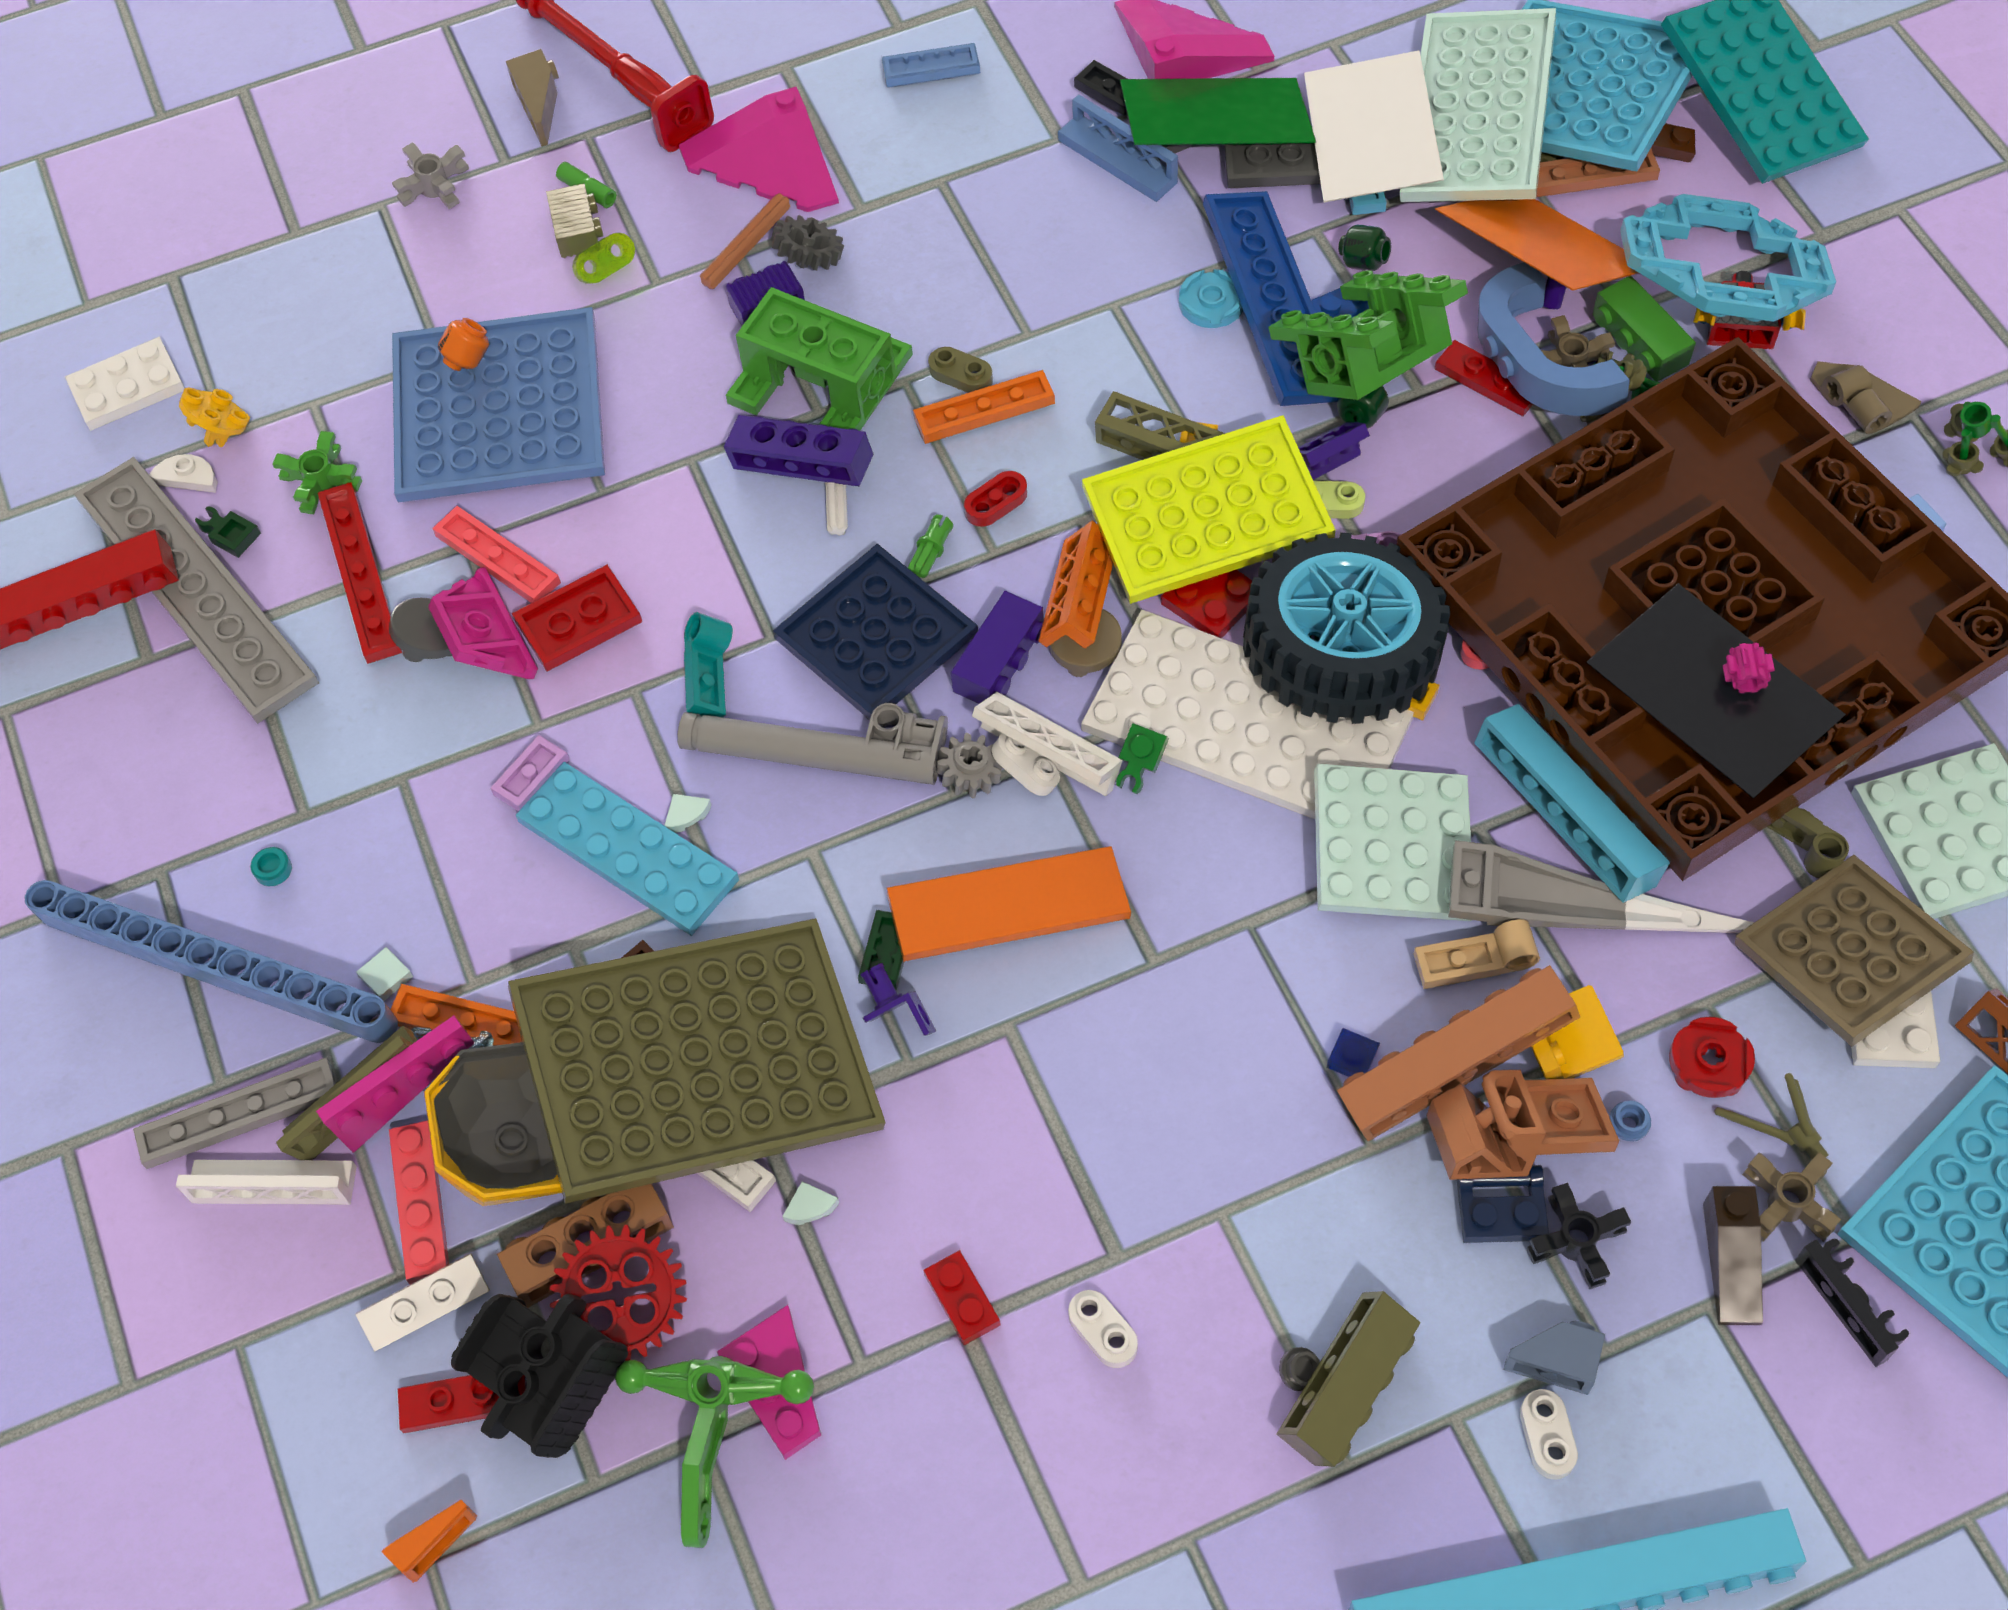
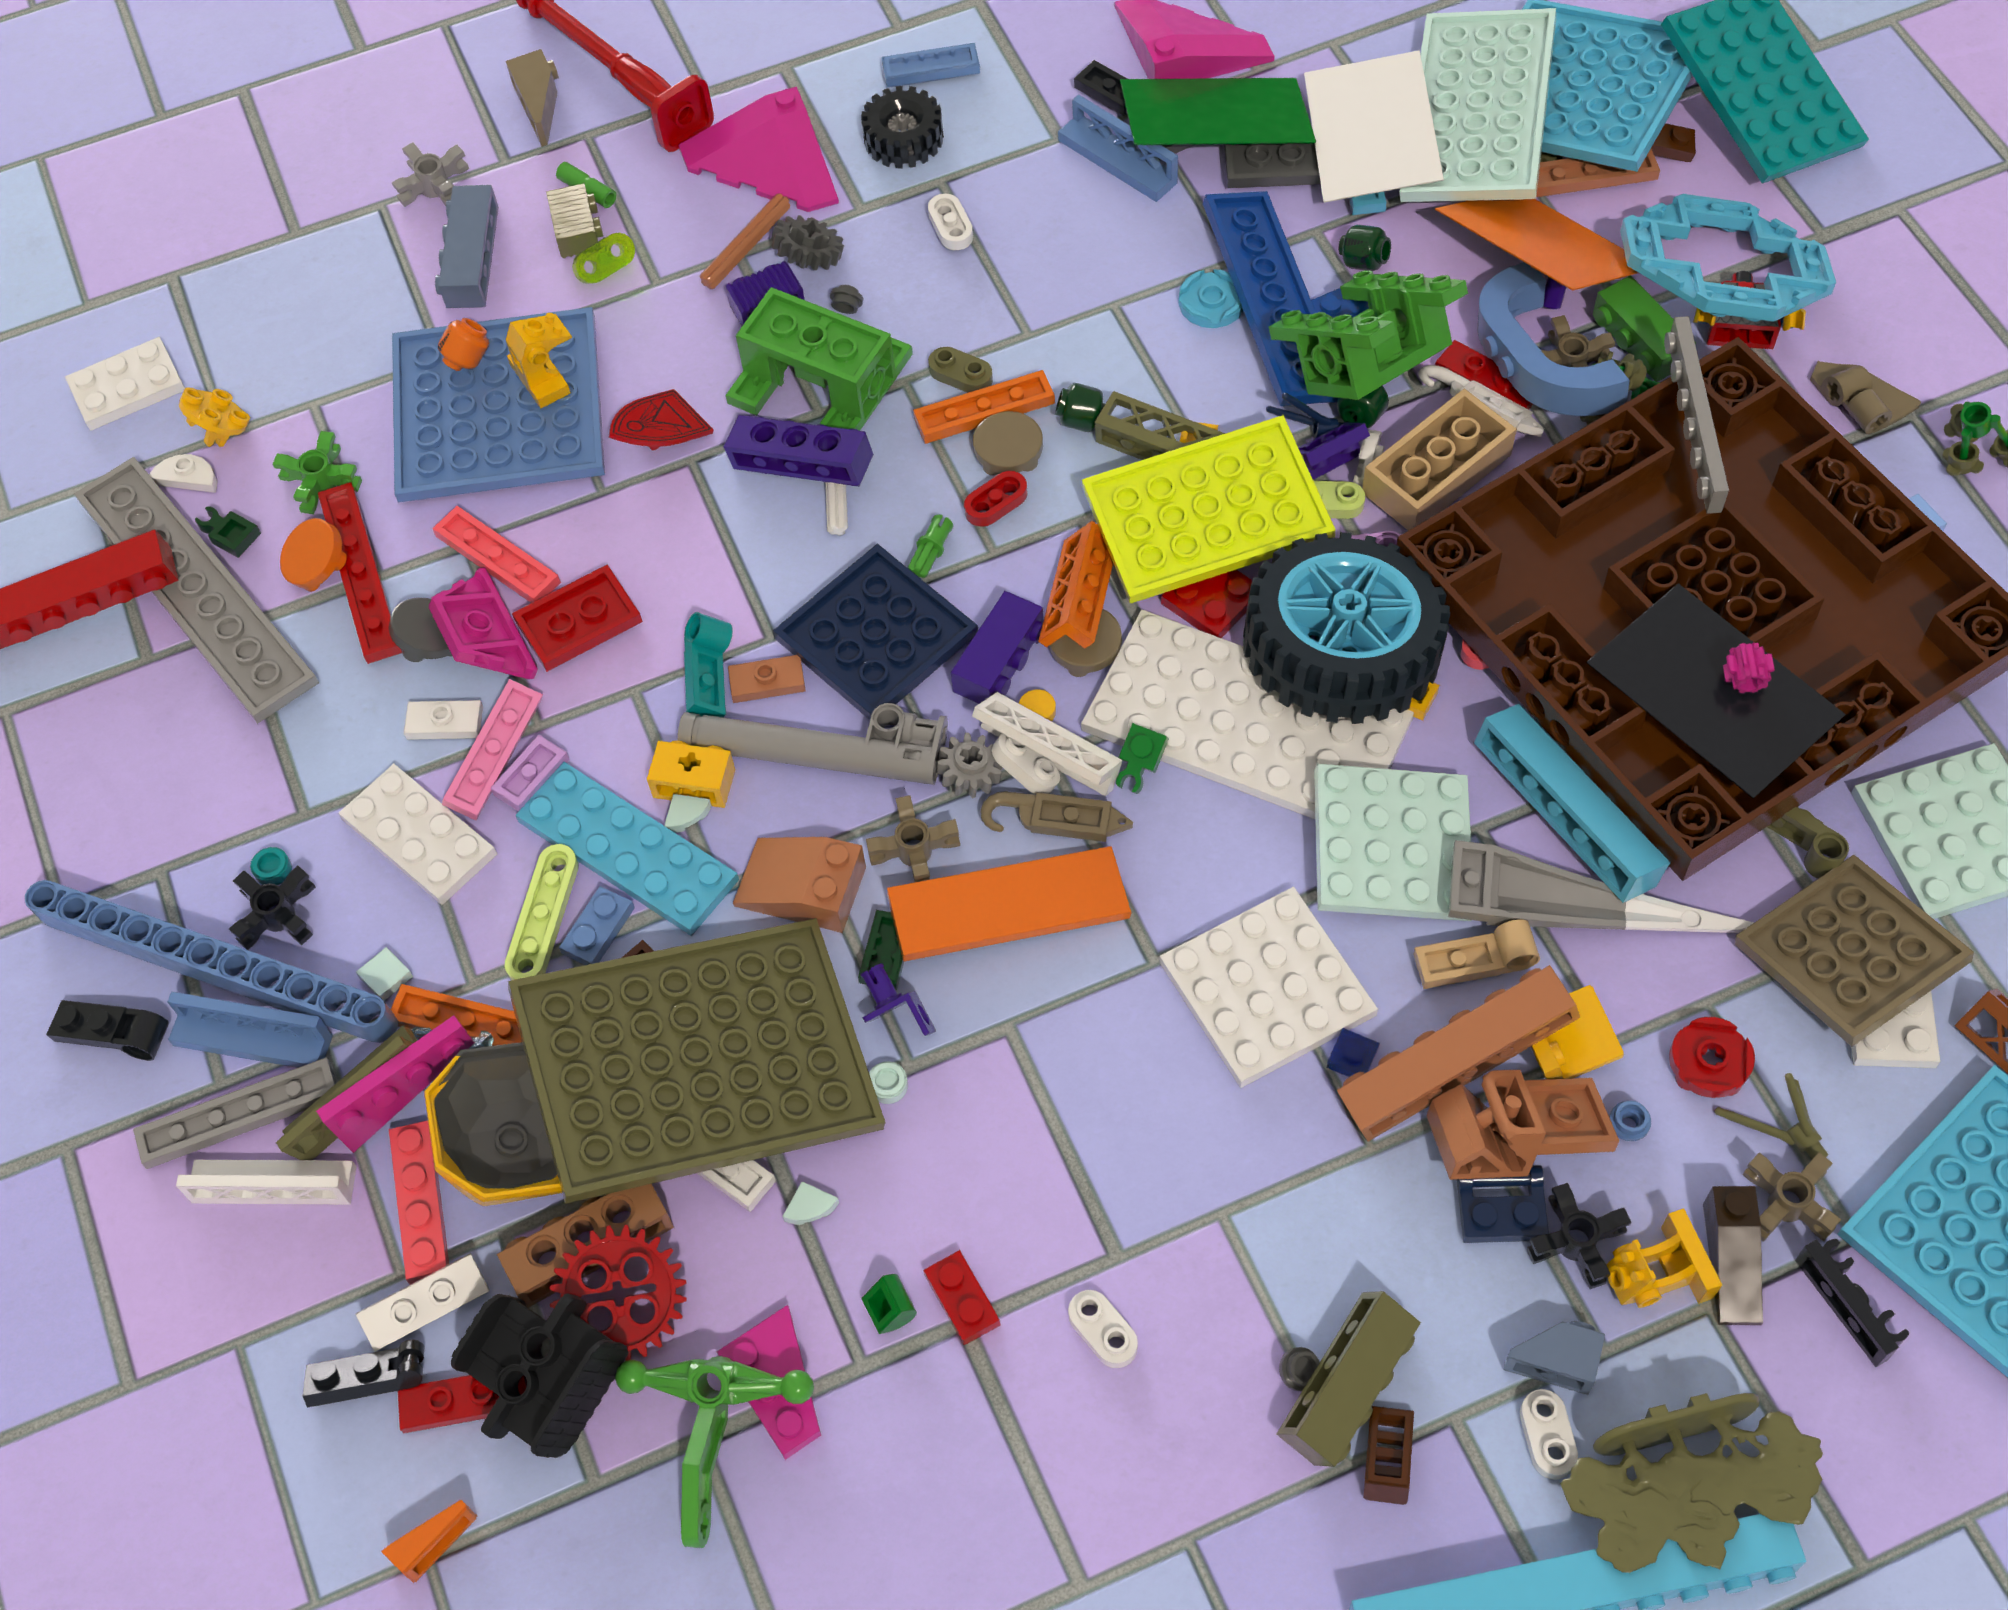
(109, 1026): none -> black plate
(247, 1031): none -> medium blue fence
(280, 918): none -> black pin
(312, 554): none -> orange tile
(364, 1375): none -> black plate
(418, 834): none -> white plate
(443, 719): none -> white plate
(467, 246): none -> sand blue brick
(492, 749): none -> bright pink plate
(529, 347): none -> yellow tile
(542, 912): none -> yellowish green plate
(596, 927): none -> medium blue plate
(658, 421): none -> red shield
(691, 772): none -> yellow brick
(766, 678): none -> nougat plate
(803, 879): none -> nougat slope
(846, 299): none -> dark grey plate
(889, 1082): none -> light aqua tile
(889, 1304): none -> green brick
(902, 111): none -> black bush
(940, 836): none -> dark tan pin
(950, 221): none -> white plate
(1008, 443): none -> dark tan tile
(1040, 703): none -> yellow tile
(1059, 815): none -> dark tan plate
(1079, 406): none -> dark green head
(1267, 986): none -> white plate
(1319, 423): none -> dark blue plant
(1369, 451): none -> white plate
(1388, 1482): none -> reddish brown slope
(1438, 460): none -> tan brick
(1510, 411): none -> white plate
(1680, 1257): none -> yellow tile
(1691, 1494): none -> olive plant
(1698, 421): none -> light grey plate

